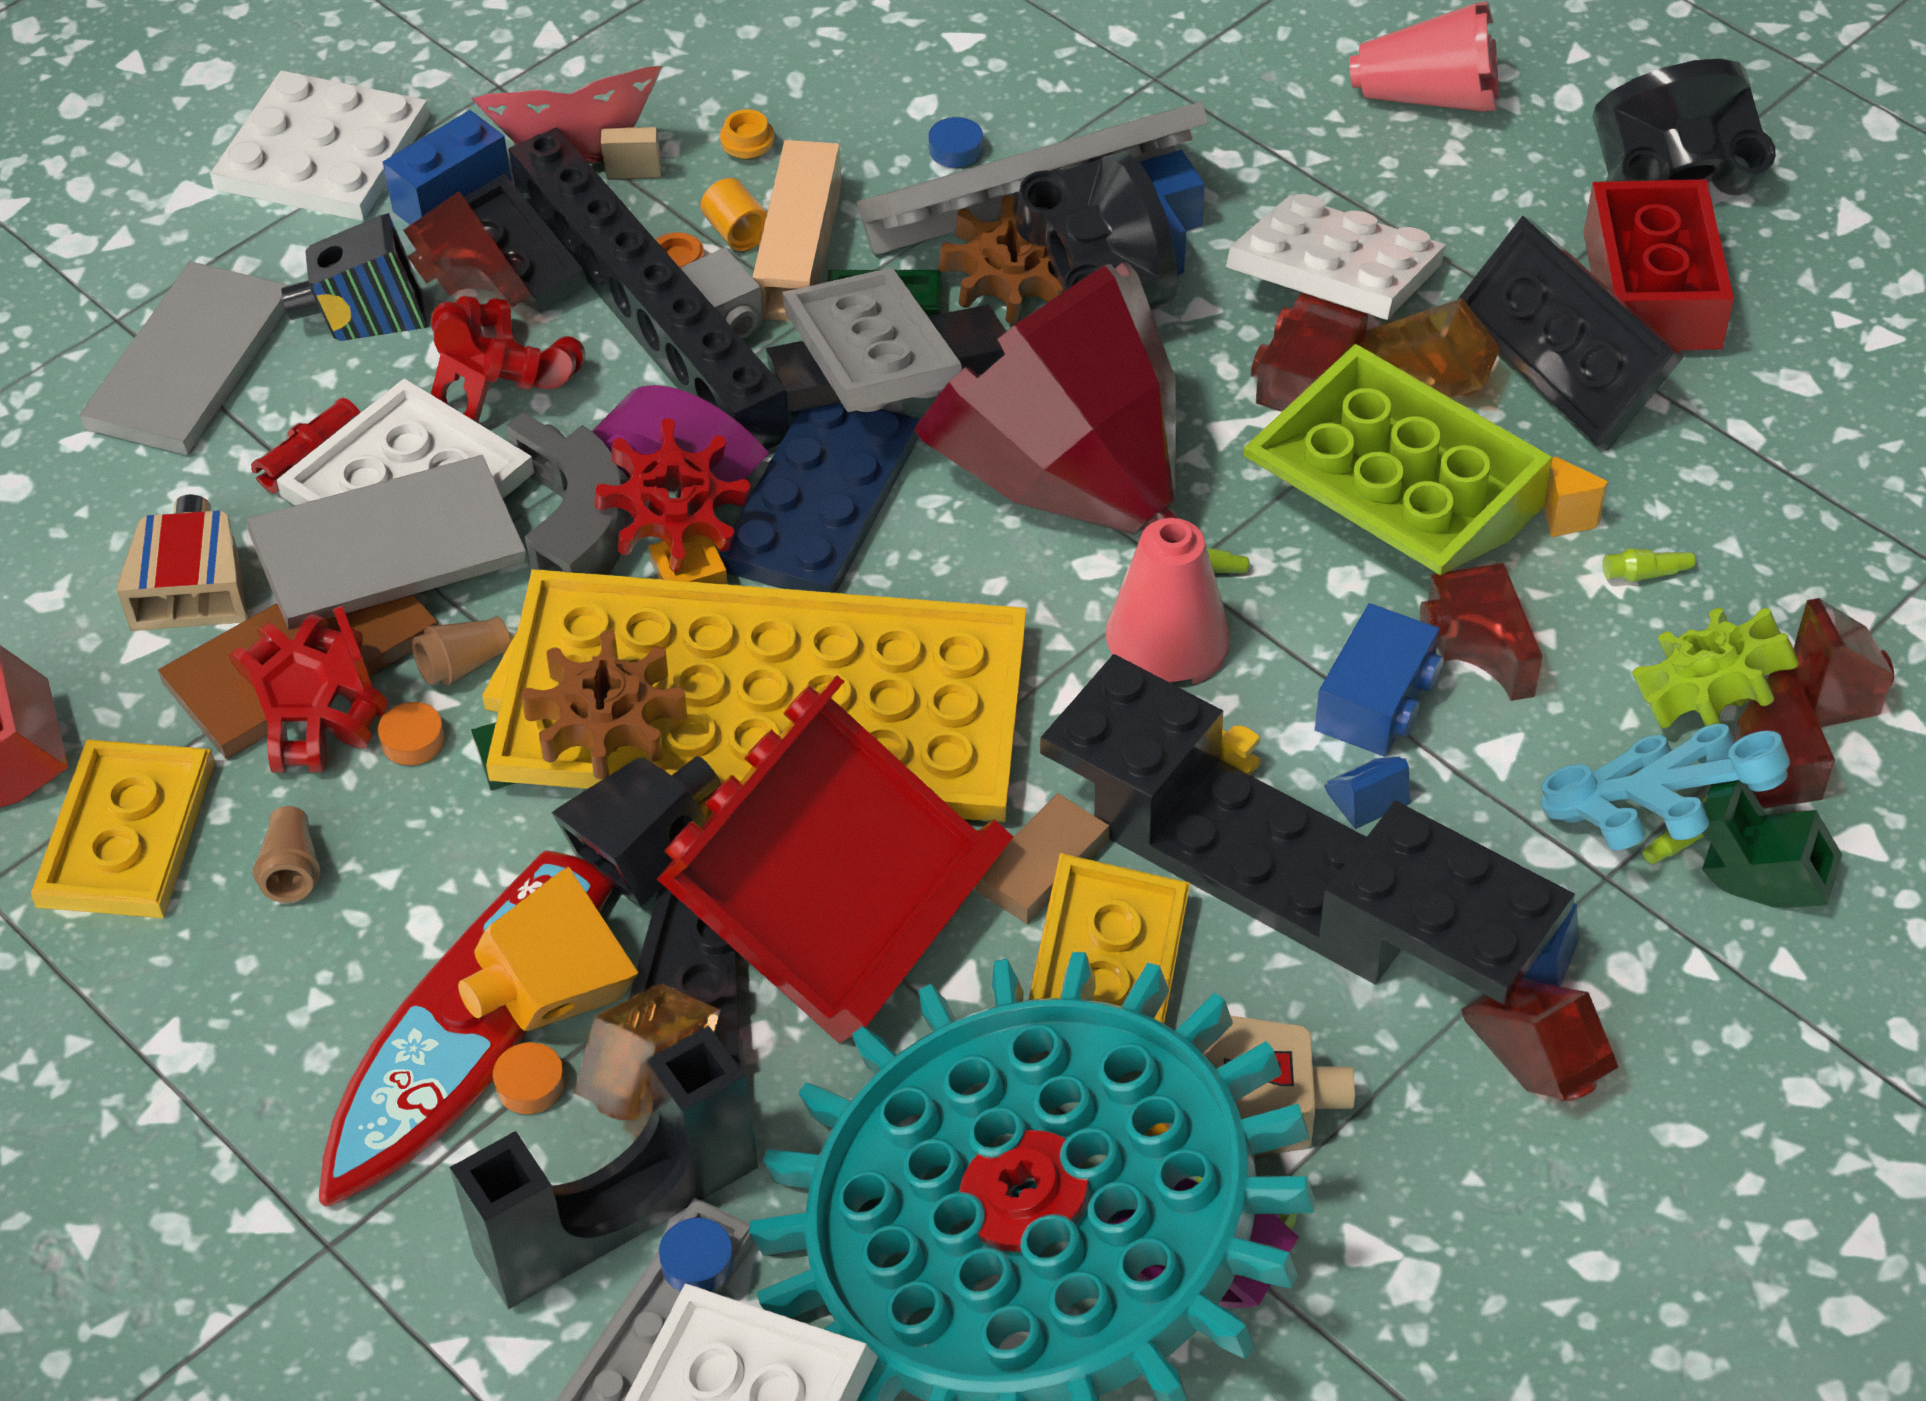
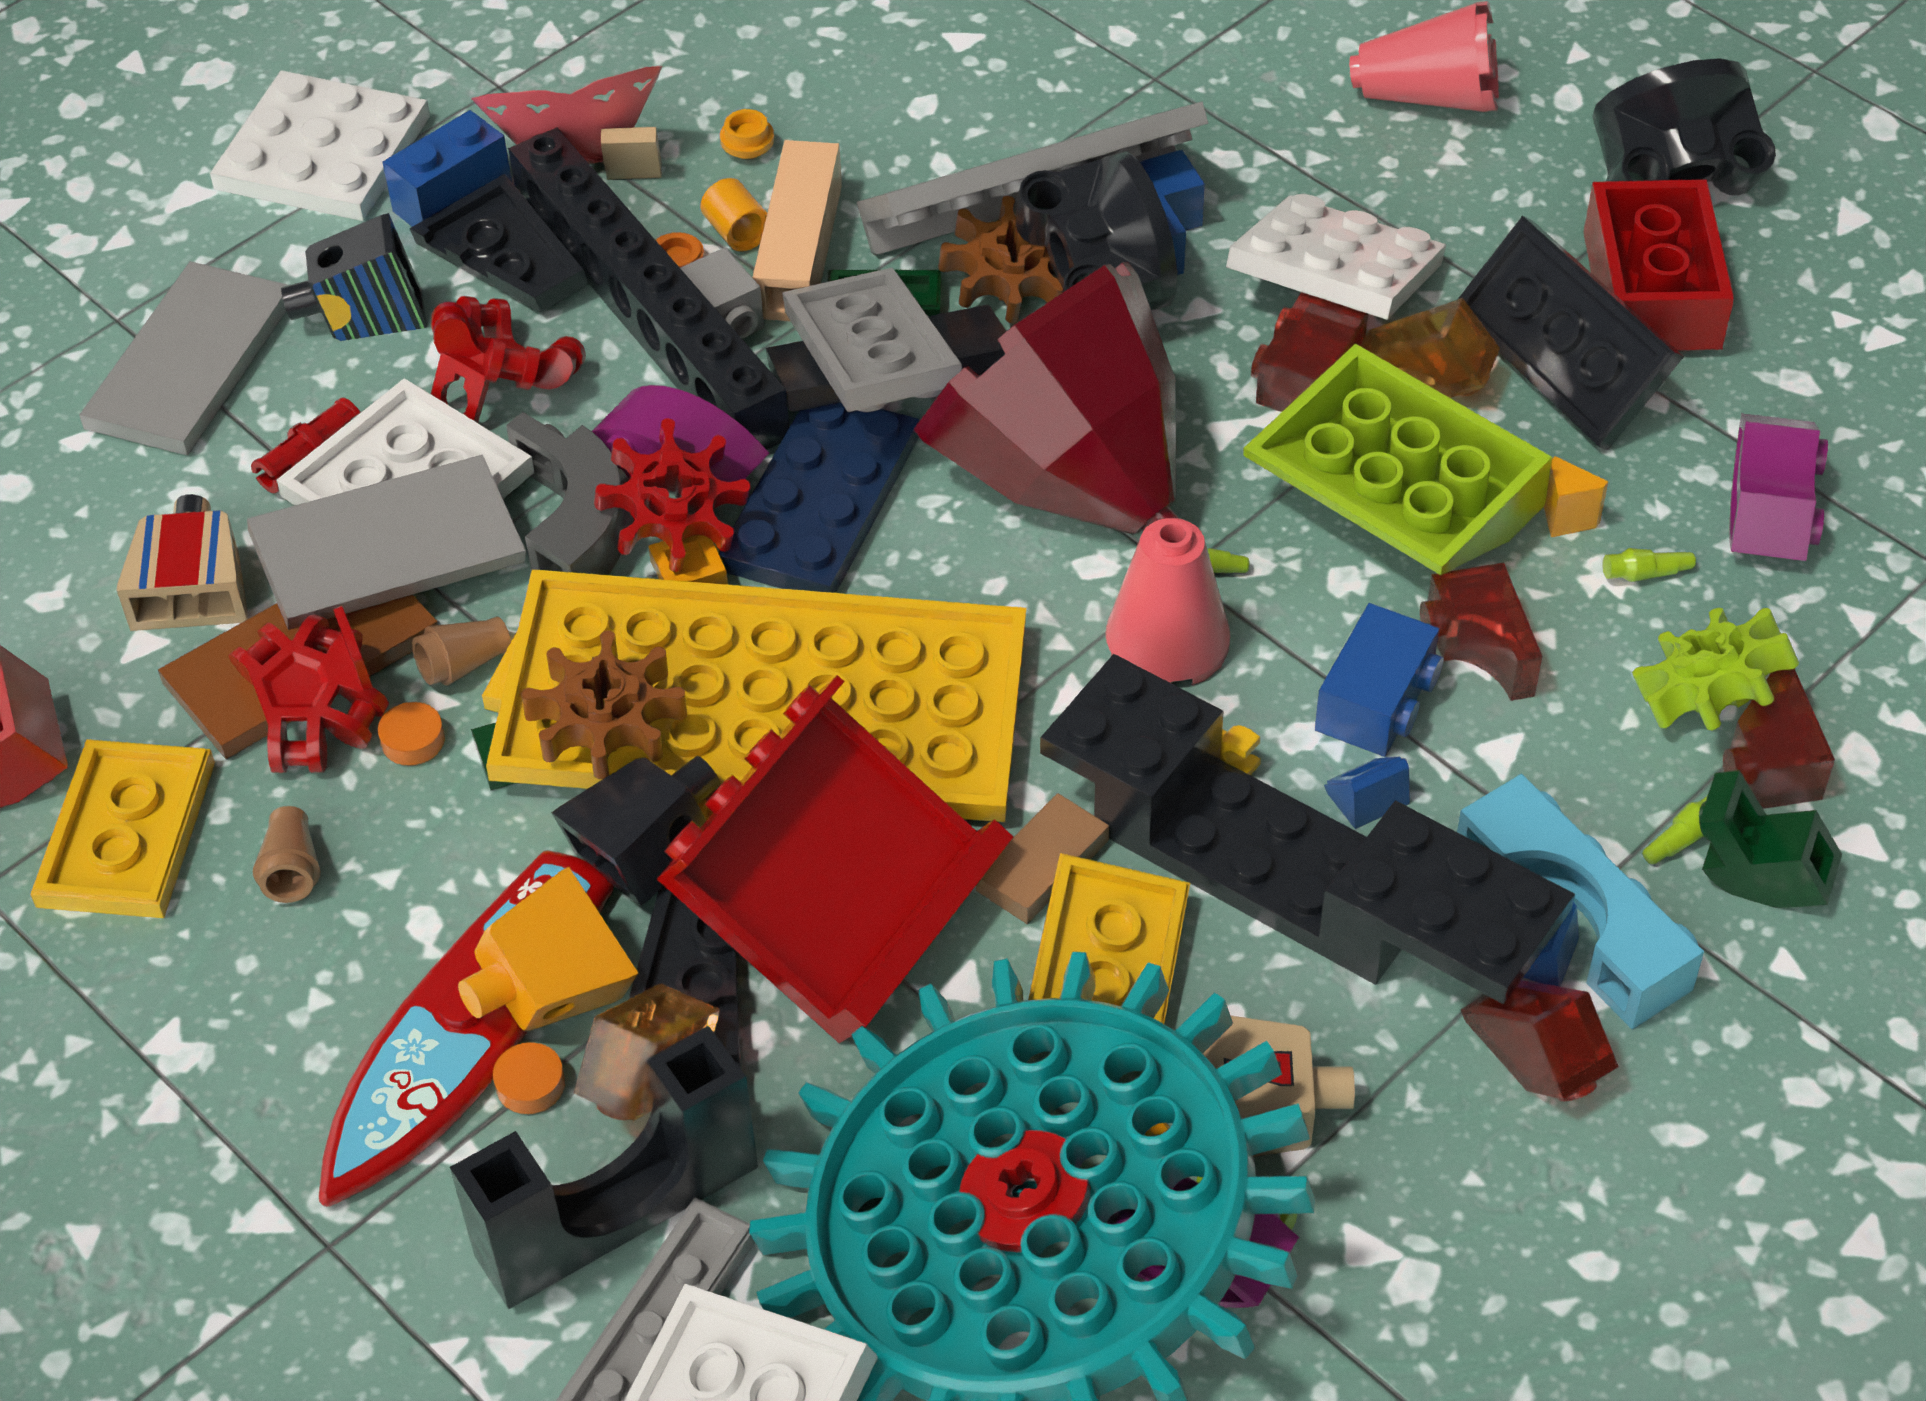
(461, 252): clear red arch -> none
(696, 1254): blue tile -> none
(955, 142): blue tile -> none
(1580, 794): medium azure plant -> none
(1640, 952): none -> medium azure arch
(1776, 487): none -> magenta brick
(1840, 665): clear red slope -> none

